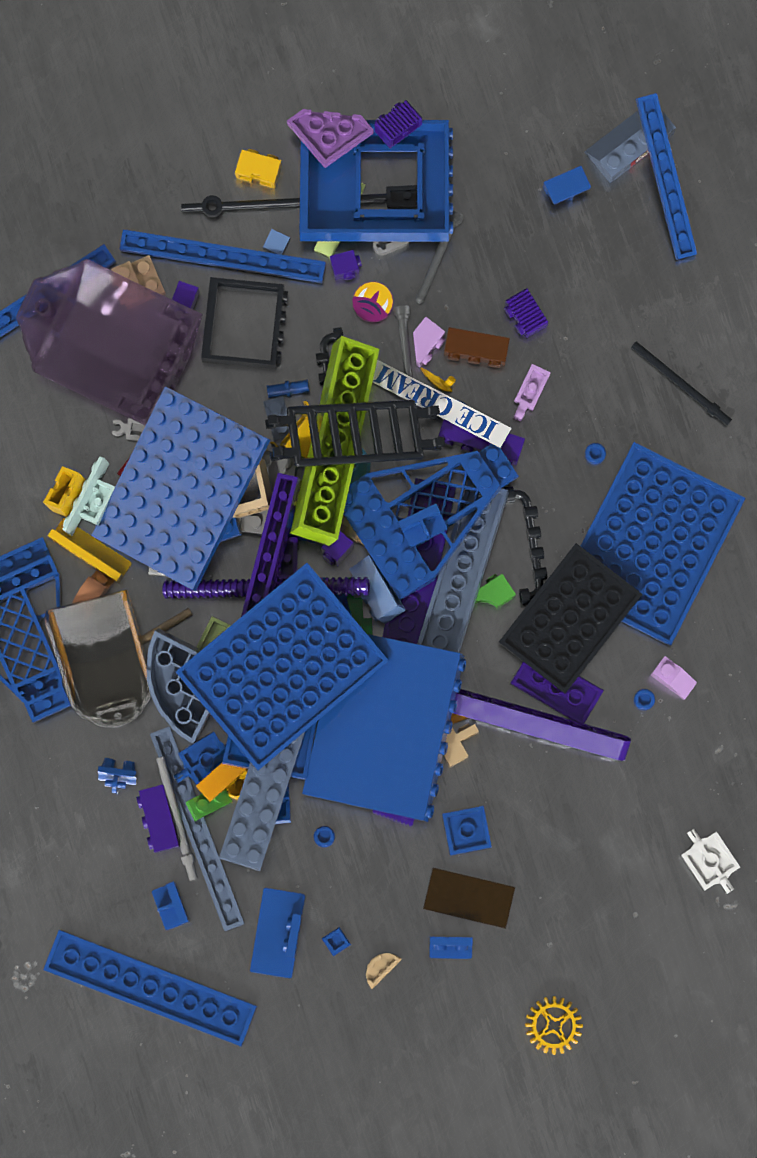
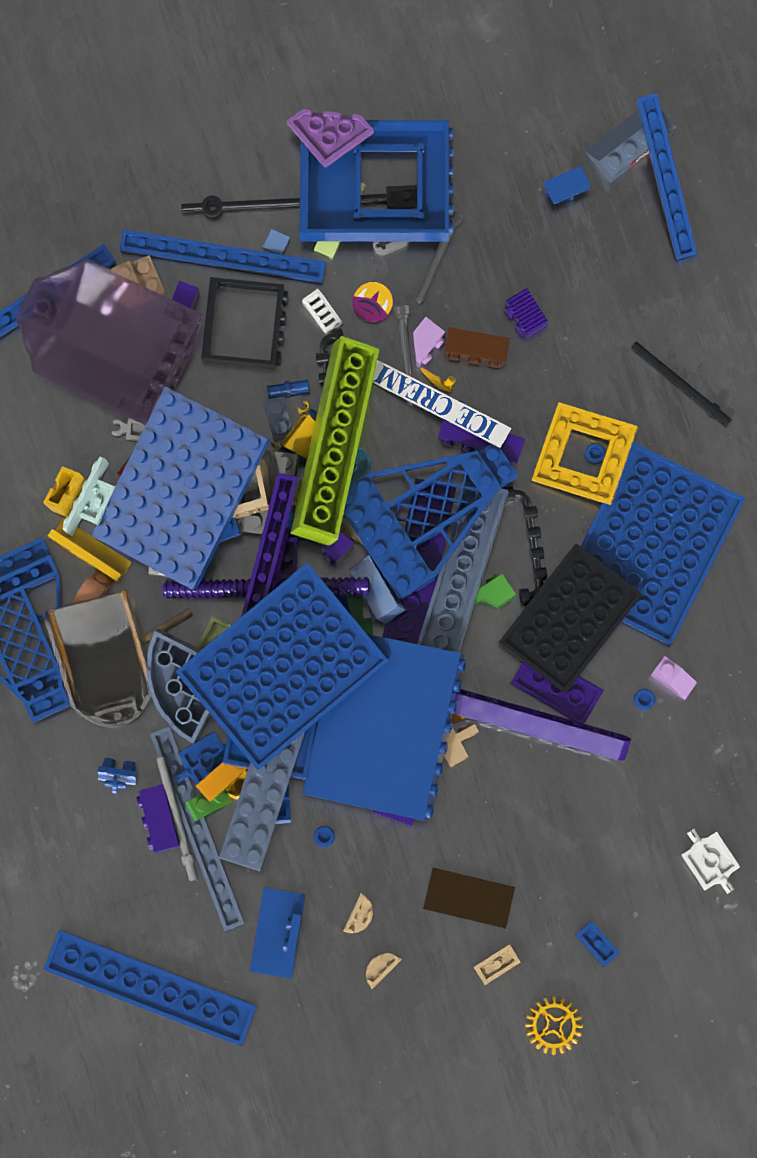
(170, 906): blue panel -> none
(259, 167): yellow brick -> none
(316, 316): none -> white slope
(336, 941): blue tile -> none
(345, 265): dark purple brick -> none
(360, 916): none -> tan plate
(397, 123): dark purple brick -> none
(414, 413): black bar -> none
(423, 525): blue panel -> none
(451, 947): blue bracket -> none
(466, 830): blue plate -> none
(497, 964): none -> tan plate
(530, 390): lavender plate -> none
(571, 418): none -> yellow plate
(597, 943): none -> blue plate

